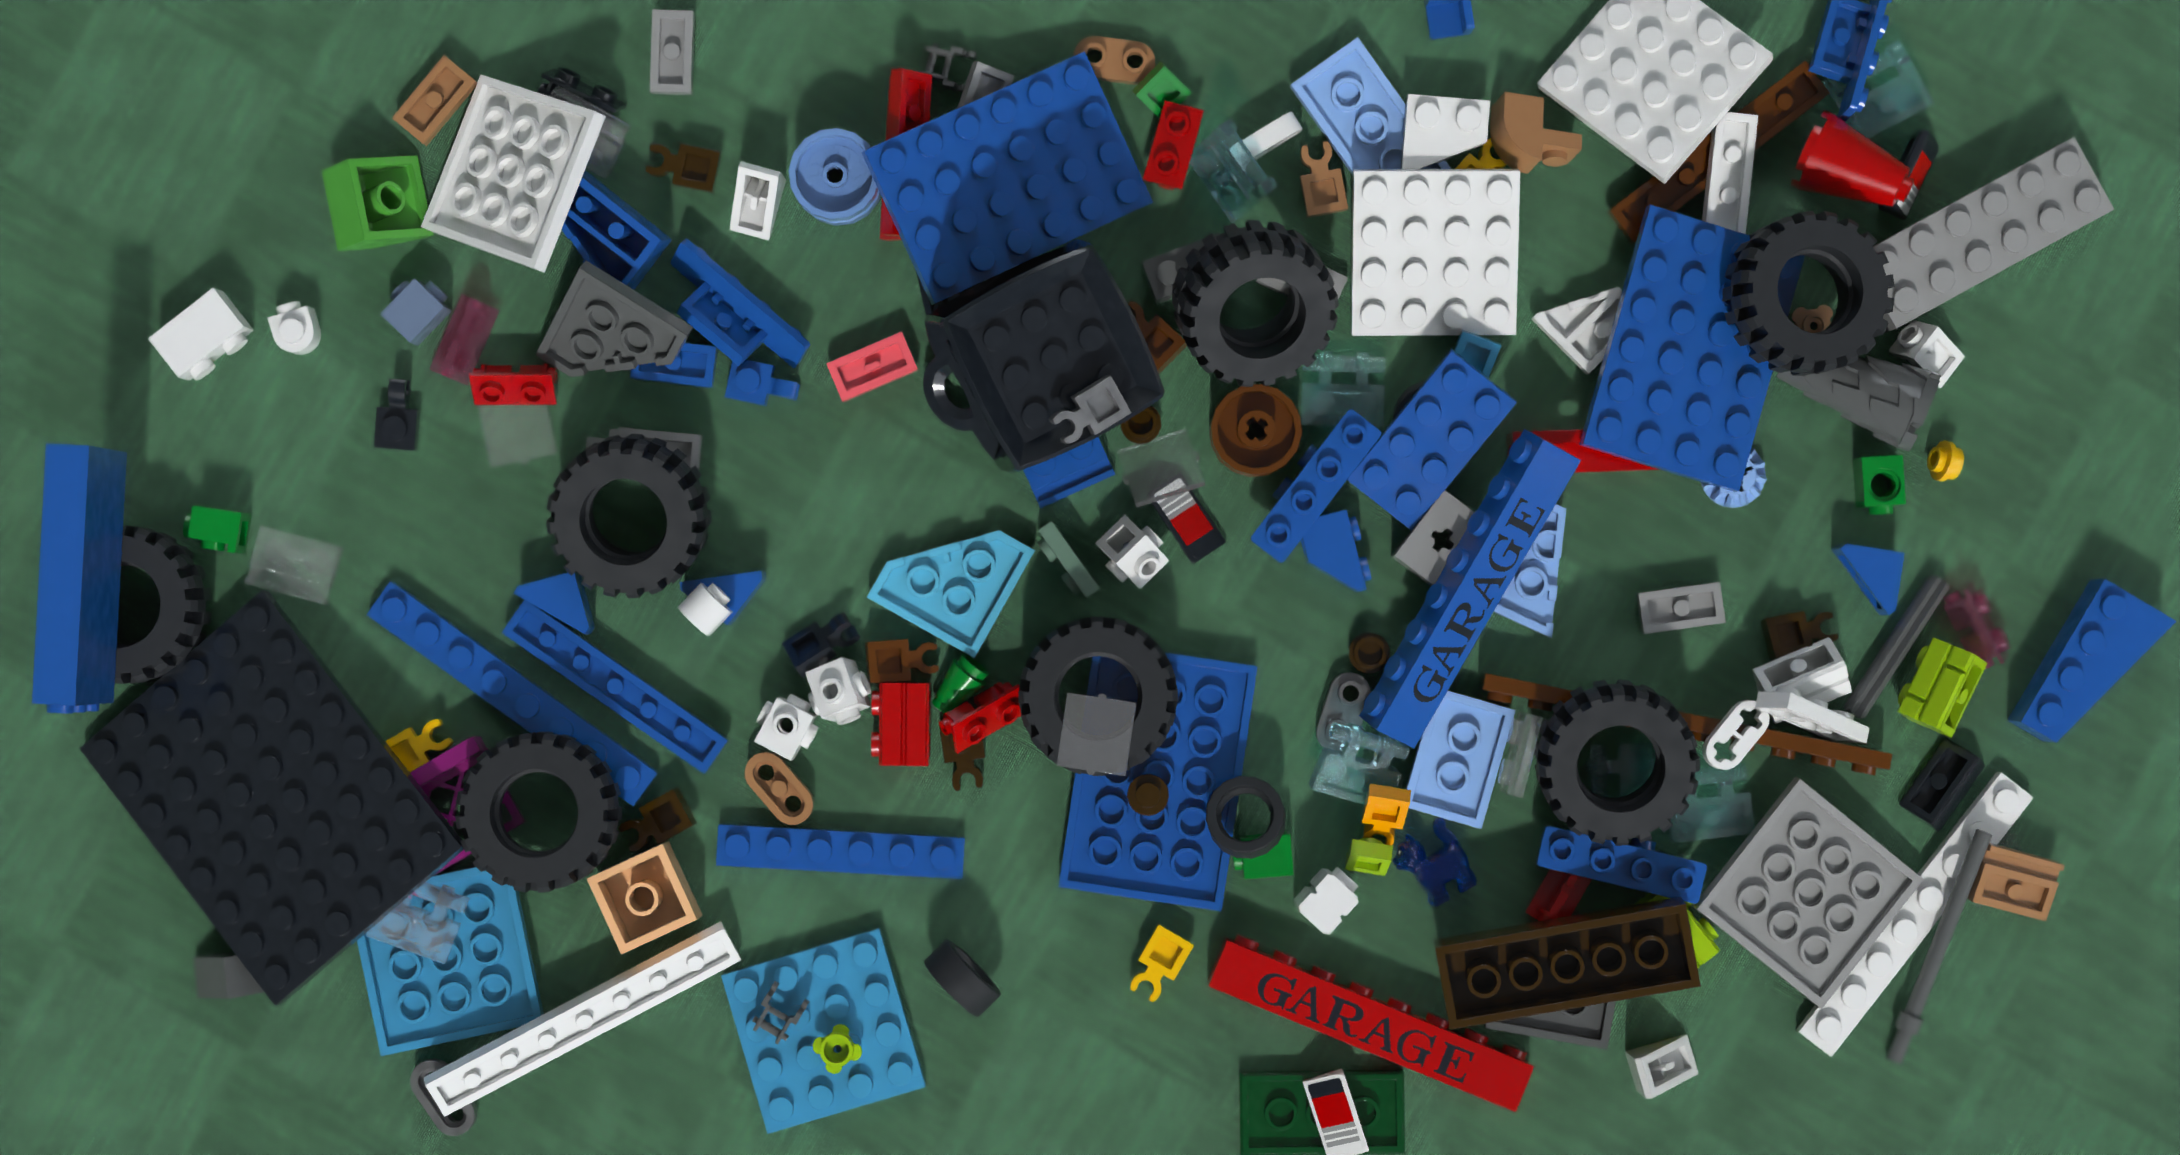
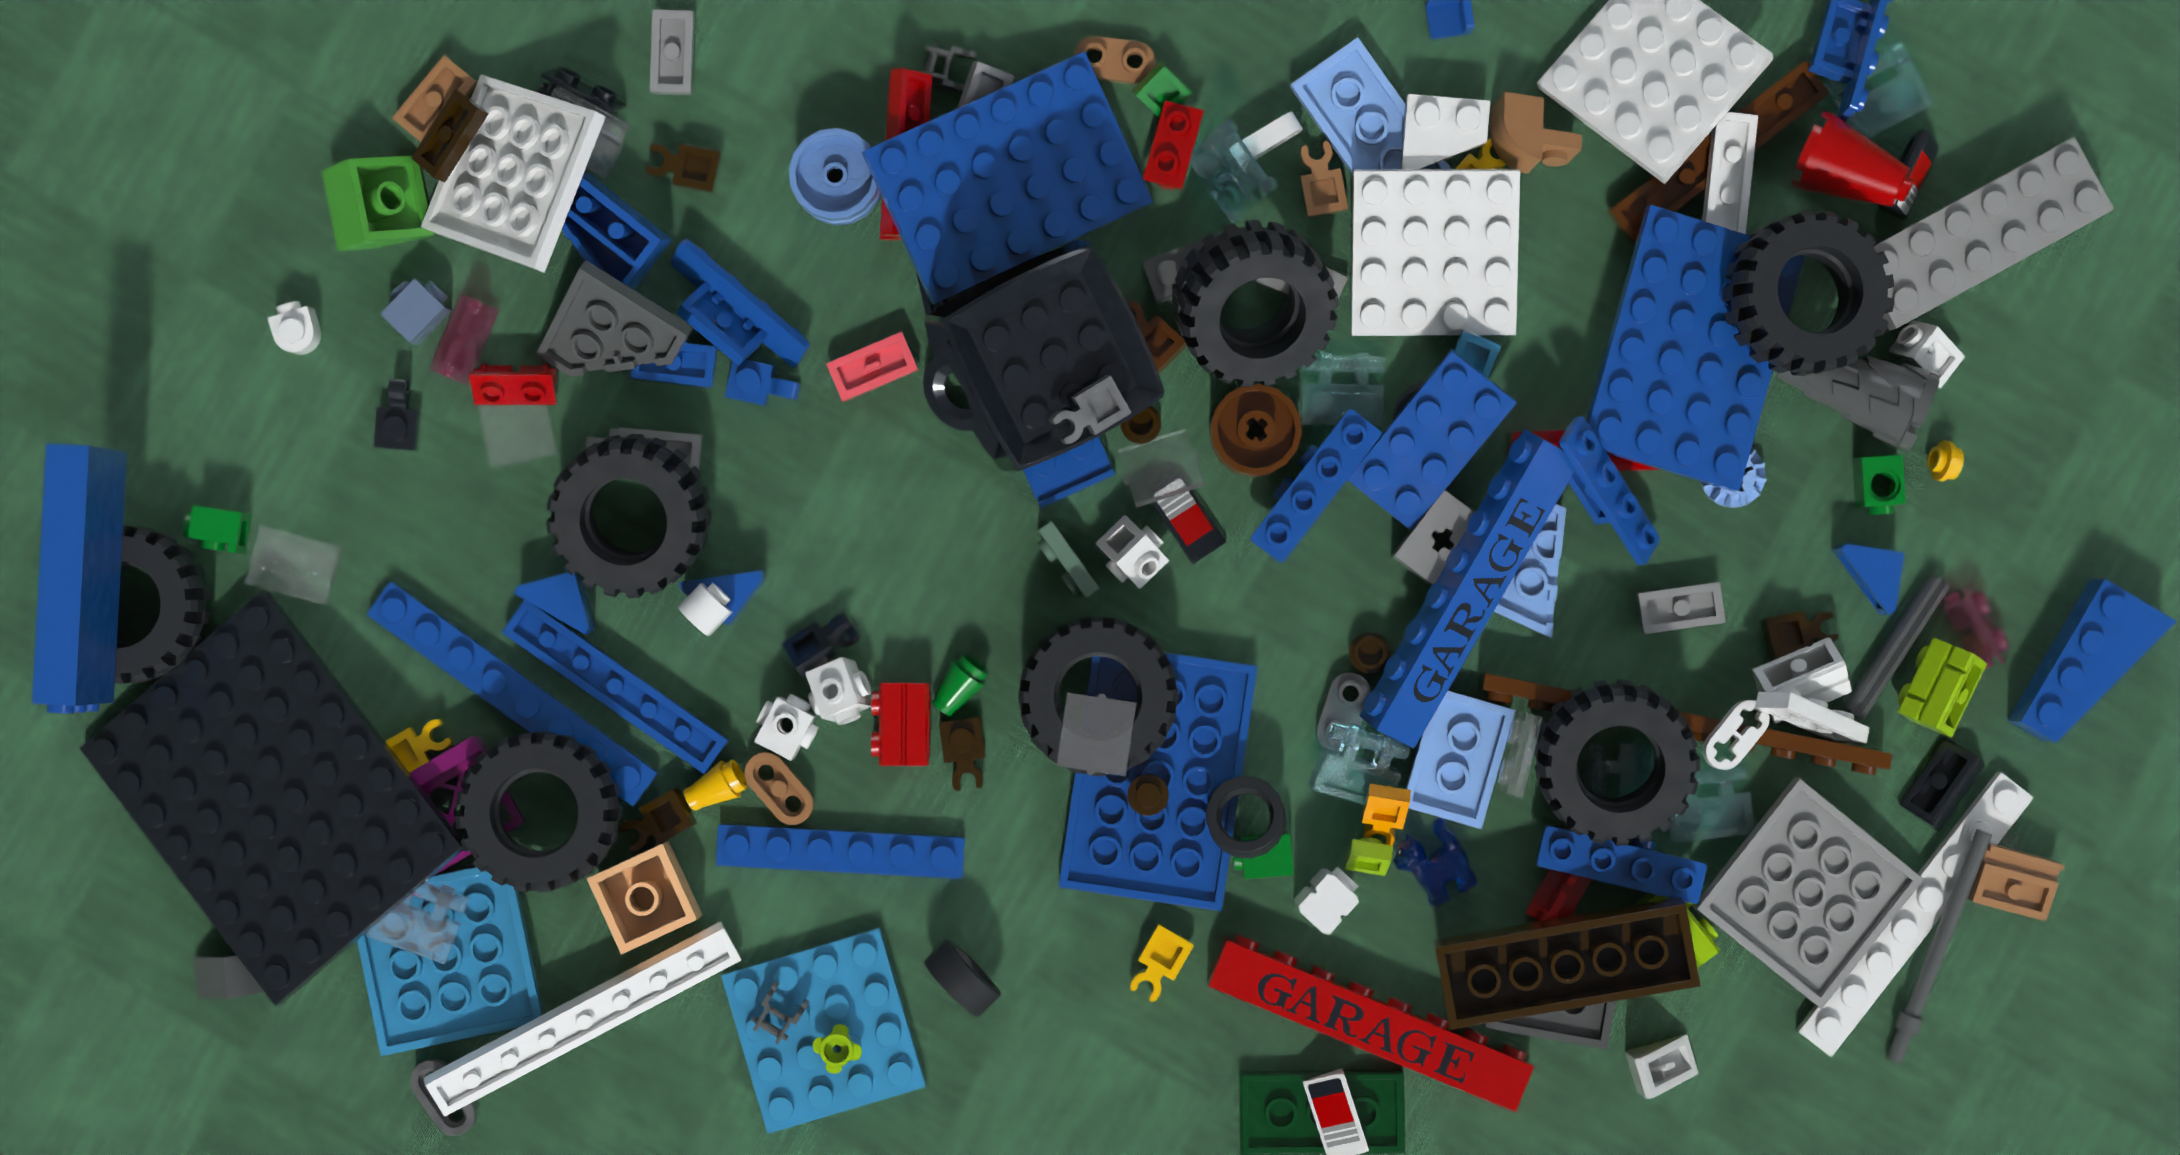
(201, 335): white brick -> none
(449, 136): none -> dark brown plate
(718, 785): none -> yellow cone
(756, 200): white slope -> none
(892, 660): reddish brown plate -> none
(954, 587): medium azure plate -> none
(995, 709): red hinge -> none
(1332, 550): blue slope -> none
(1582, 327): white wing -> none
(1605, 491): none -> blue bracket
(1804, 317): light nougat plate -> none

